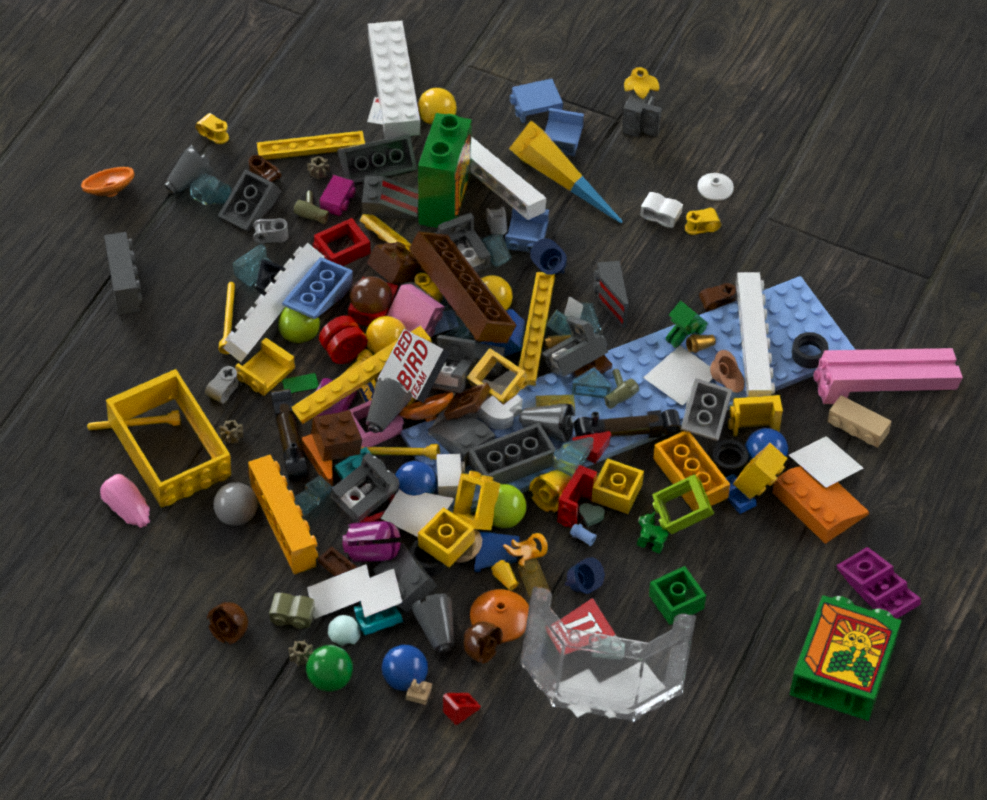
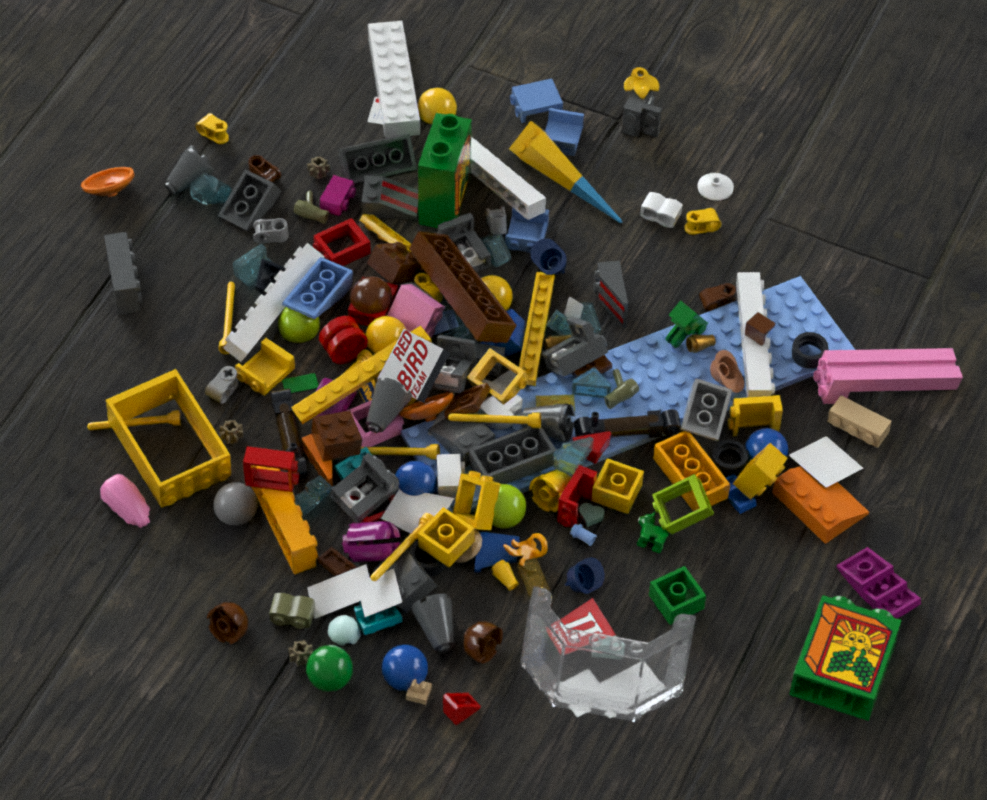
(269, 478): none -> red window
(308, 145): yellow plate -> none
(426, 517): none -> yellow piece
(510, 619): orange dish -> none
(532, 420): none -> yellow piece
(677, 374): white sticker -> none
(758, 327): none -> reddish brown panel

